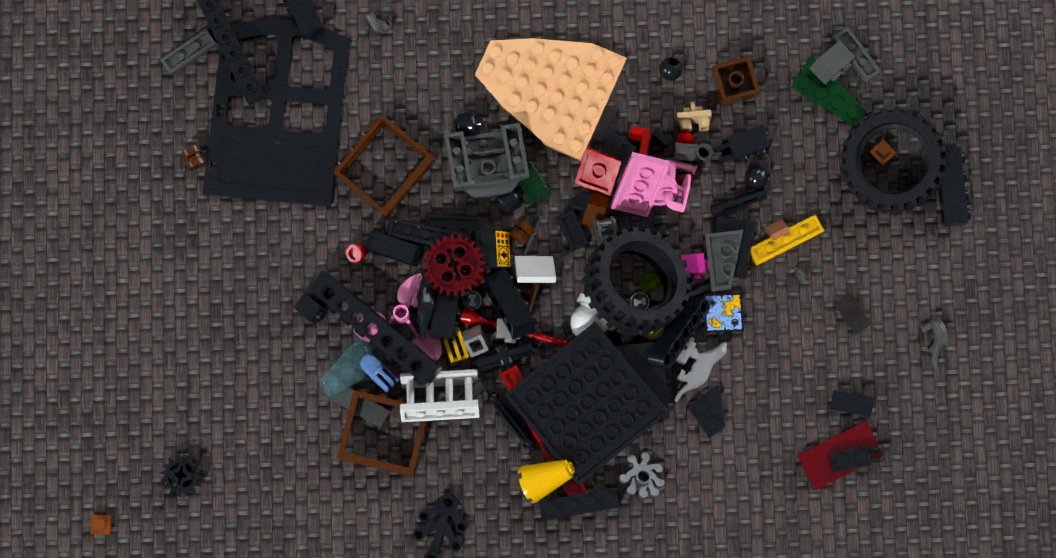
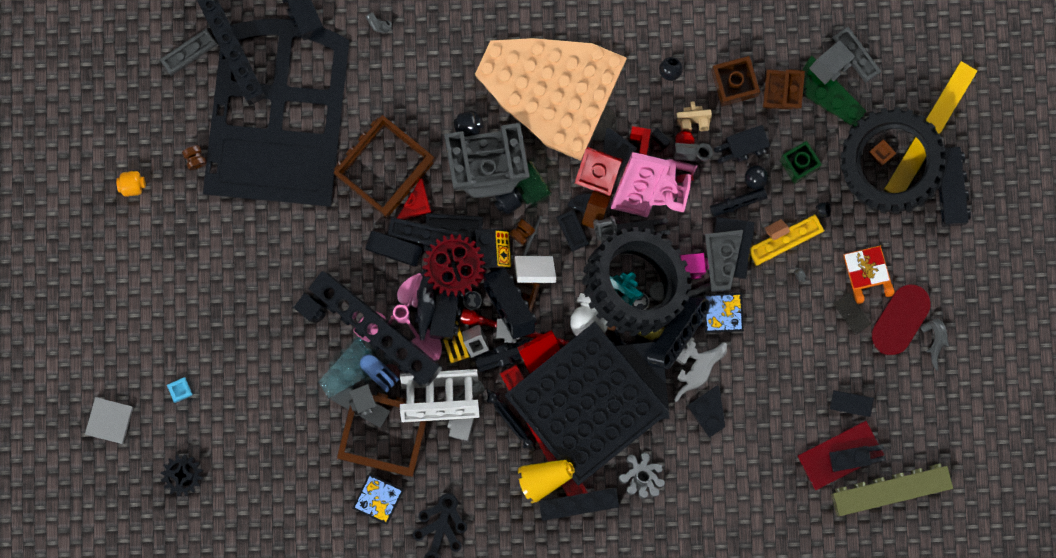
(101, 524): dark orange plate -> none
(109, 420): none -> light grey tile
(130, 183): none -> light orange head
(179, 390): none -> medium azure tile
(355, 253): tile -> none
(362, 400): none -> dark grey brick
(378, 499): none -> tile
(416, 204): none -> red tile
(461, 428): none -> light grey brick
(538, 350): none -> red tile
(627, 286): none -> teal hips
(649, 282): clear neon green tile -> none
(783, 89): none -> reddish brown slope
(800, 162): none -> dark green head
(824, 209): none -> black hinge
(866, 270): none -> flag
(891, 491): none -> olive brick
(900, 319): none -> dark red tile
(938, 117): none -> yellow tile

